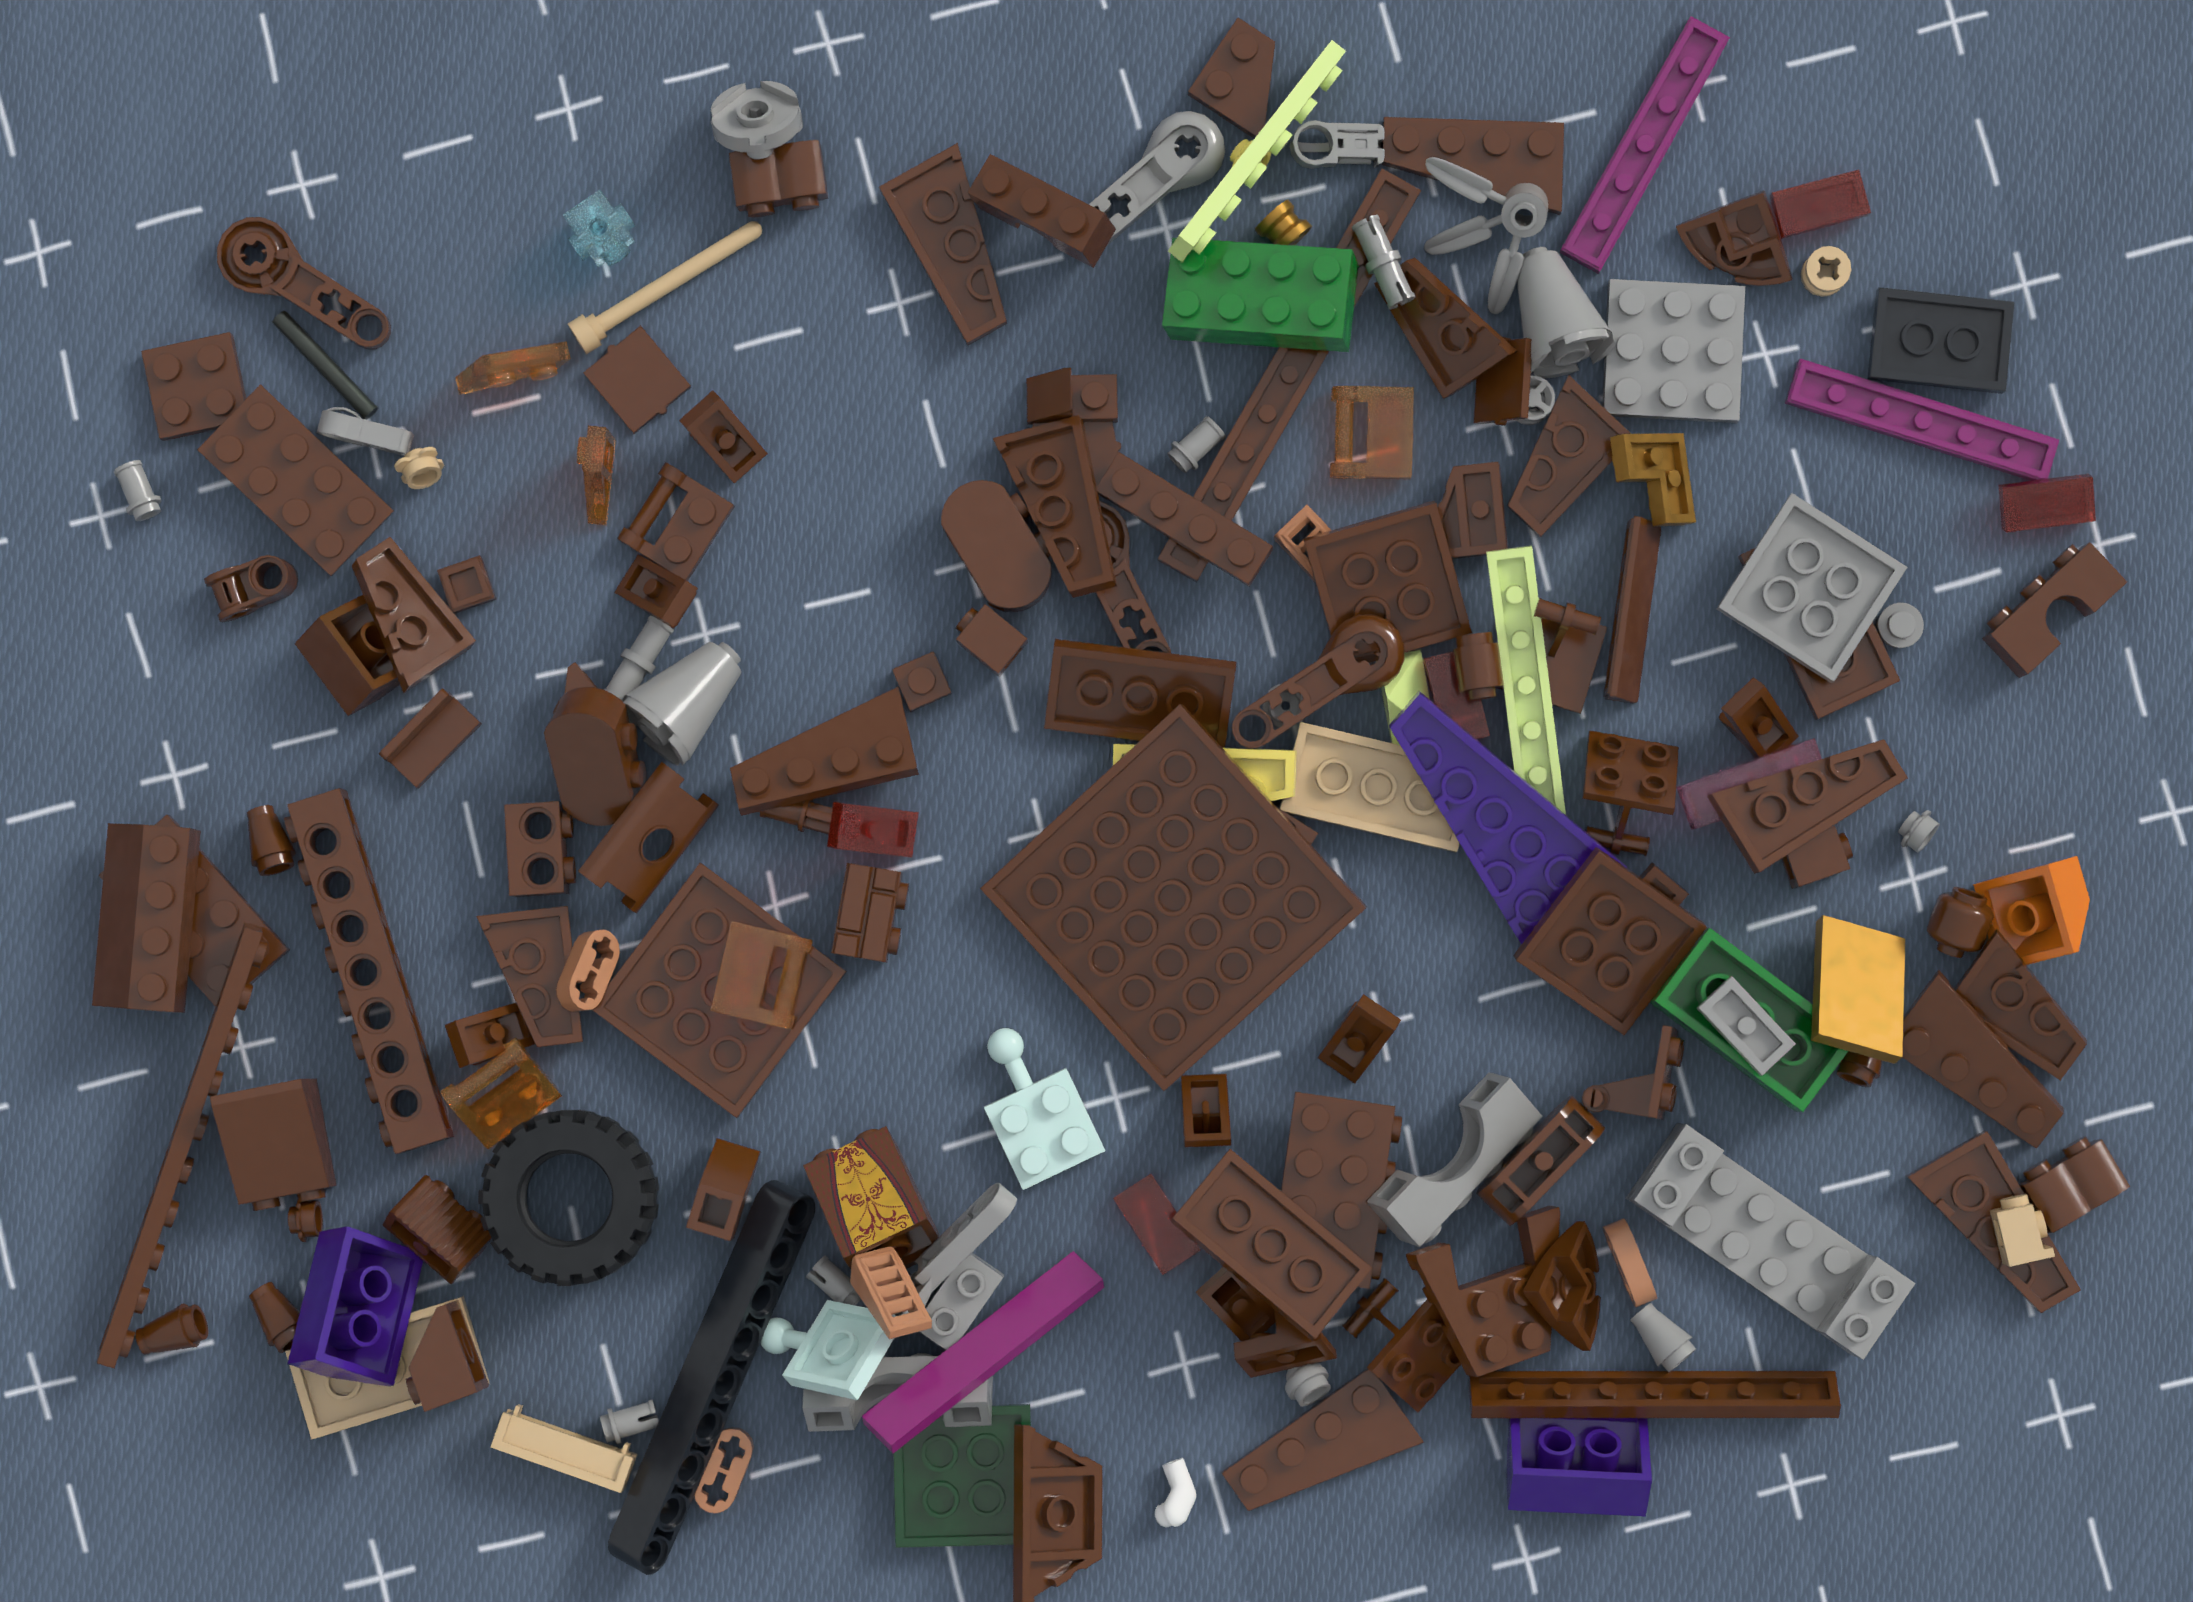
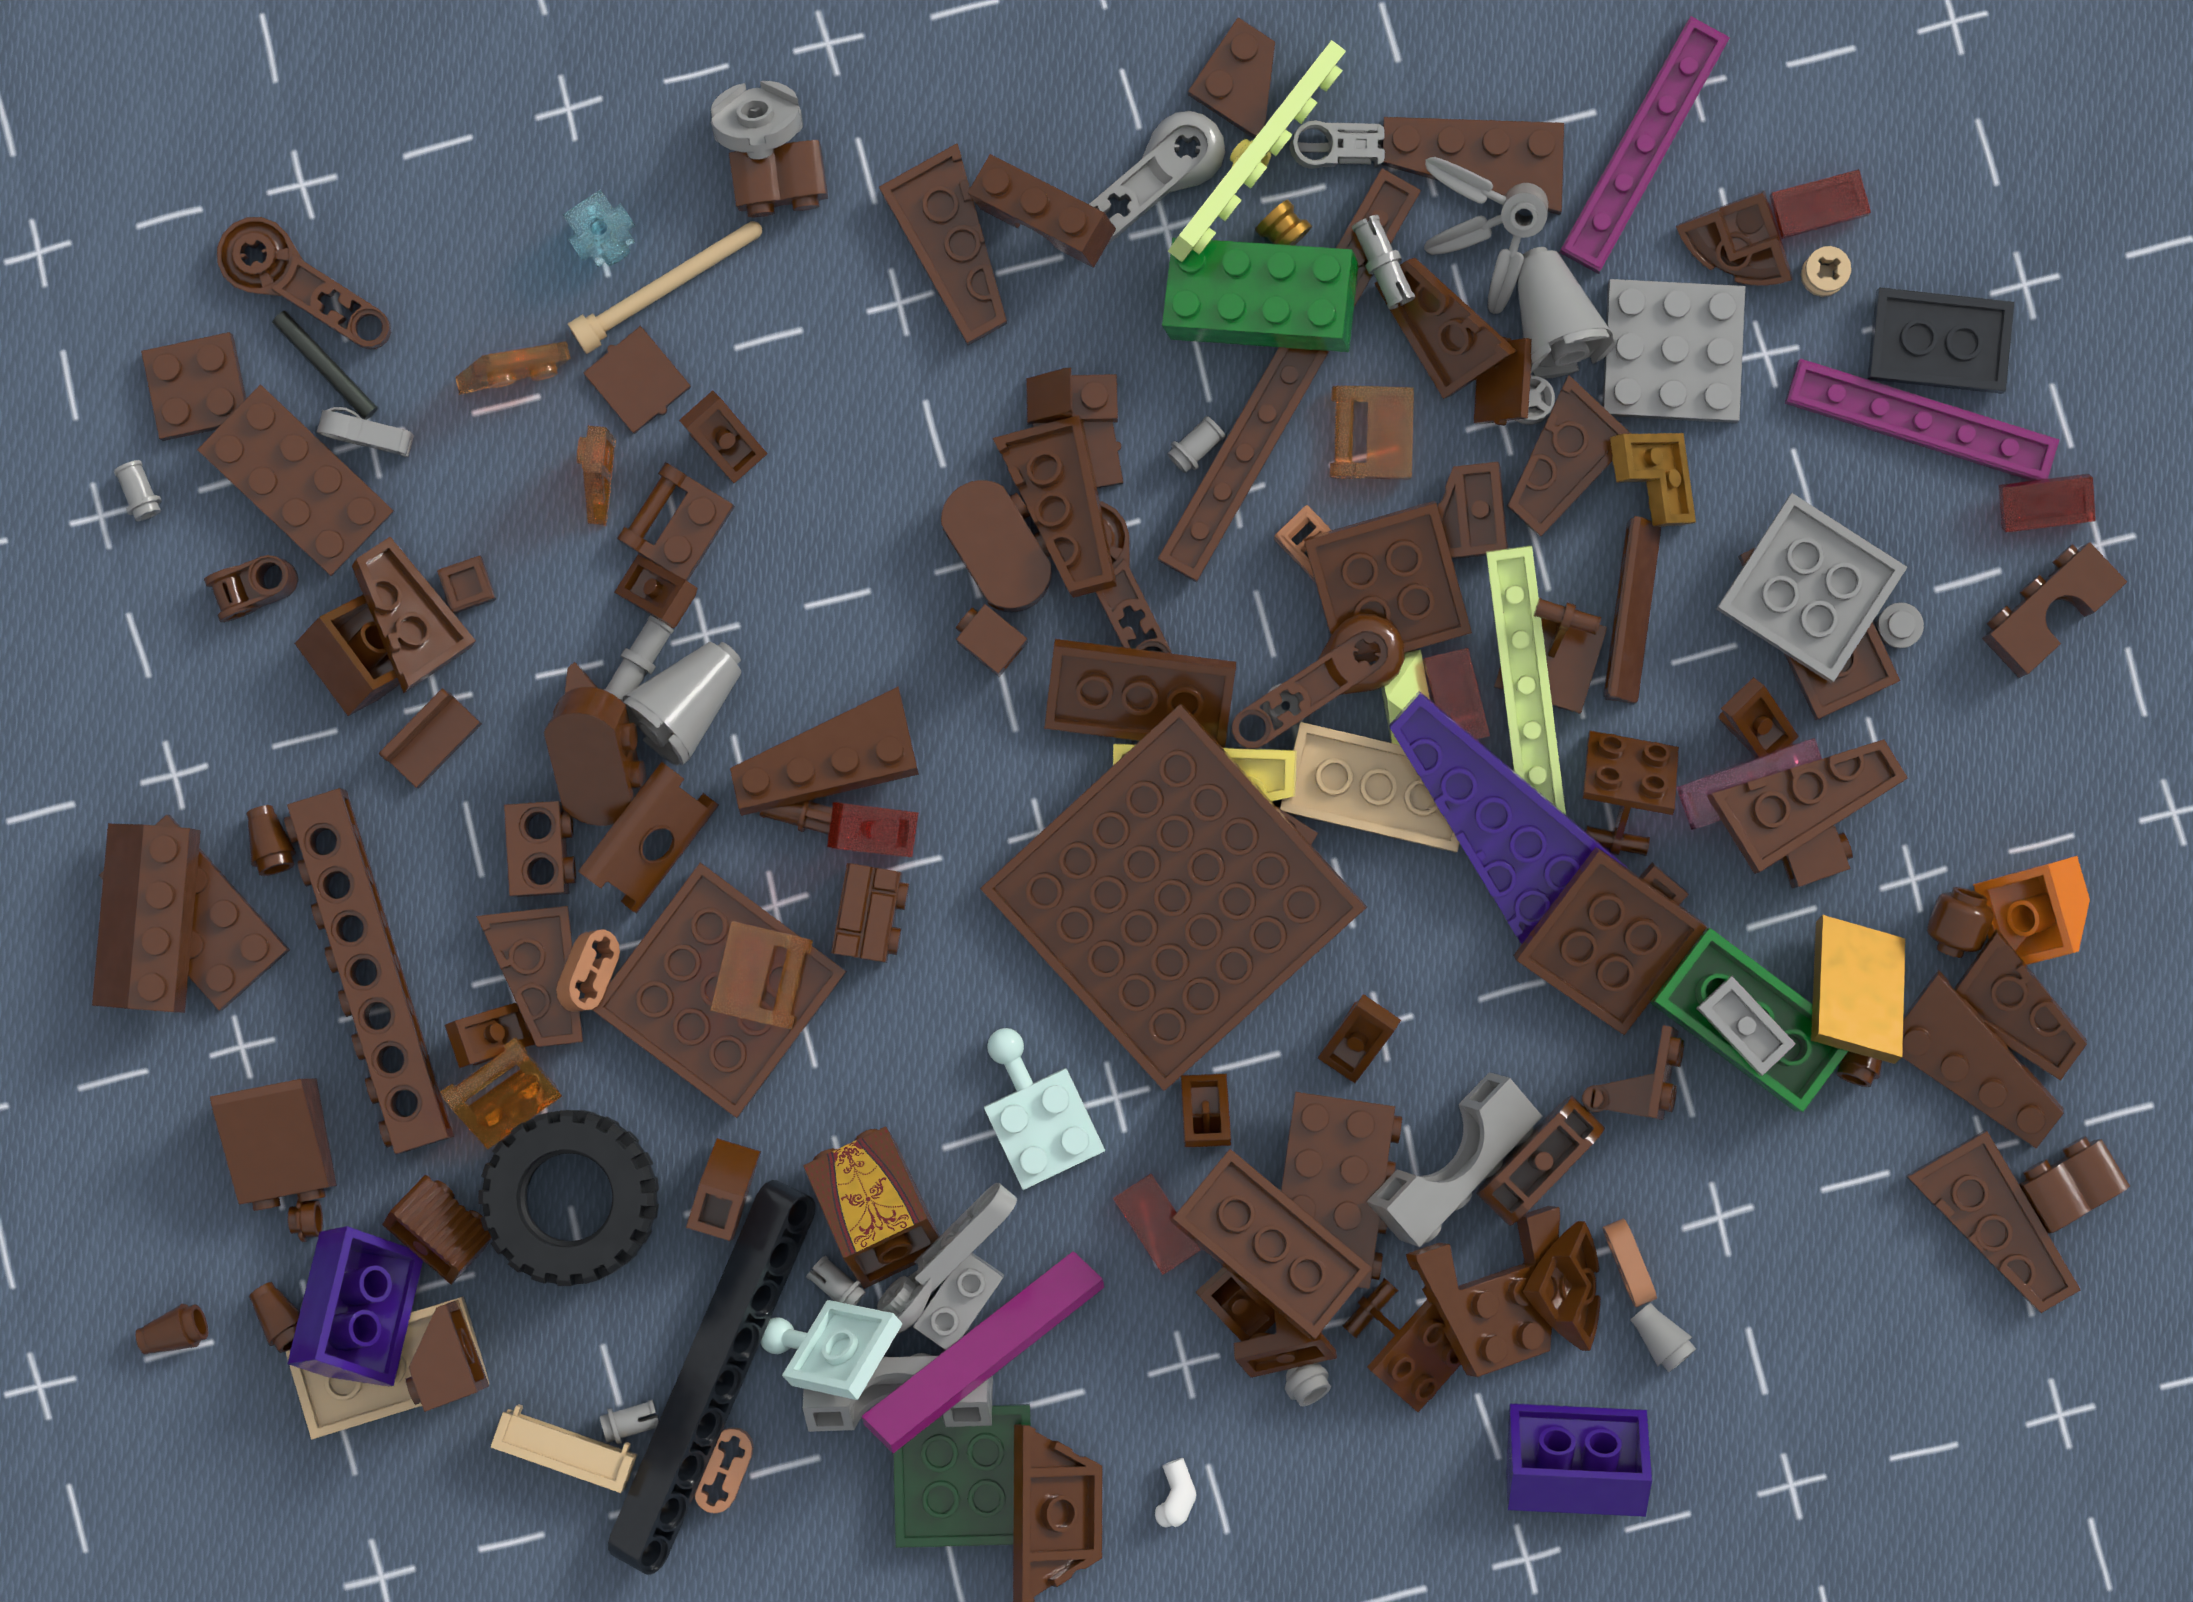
(176, 1164): reddish brown plate -> none
(420, 467): tan plate -> none
(881, 1278): nougat slope -> none
(922, 681): reddish brown plate -> none
(1184, 519): reddish brown plate -> none
(1331, 1438): reddish brown wing -> none
(1478, 665): reddish brown brick -> none
(1654, 1394): reddish brown plate -> none
(1770, 1241): light grey plate -> none
(1918, 830): light grey plate -> none
(2020, 1231): tan brick -> none

